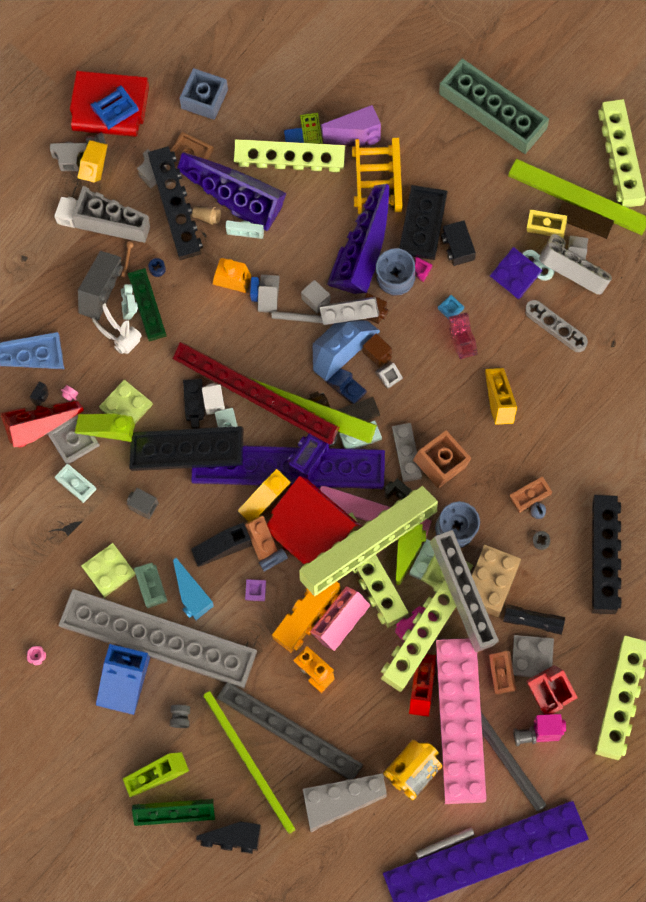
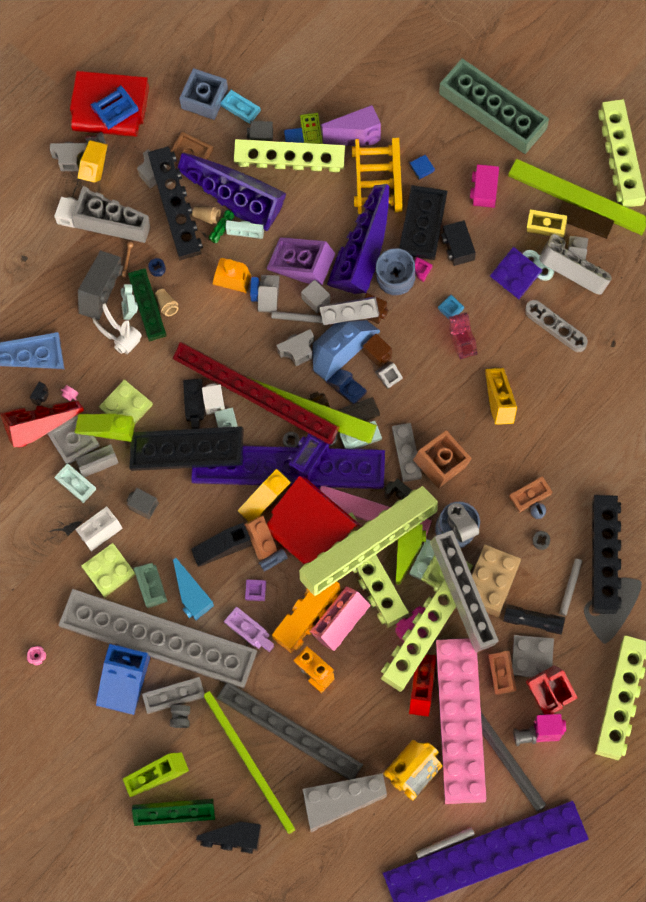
(97, 461): none -> light grey panel
(99, 528): none -> white hinge
(166, 302): none -> tan cone
(173, 695): none -> light grey plate
(220, 227): none -> green axle
(240, 106): none -> medium azure plate
(248, 629): none -> lavender hinge
(260, 131): none -> dark grey brick
(293, 435): none -> dark grey bush
(297, 347): none -> light grey brick
(302, 259): none -> medium lavender slope
(422, 167): none -> blue tile
(461, 522): none -> light grey piece
(485, 186): none -> dark pink brick
(570, 587): none -> light grey bar
(607, 625): none -> dark grey piece

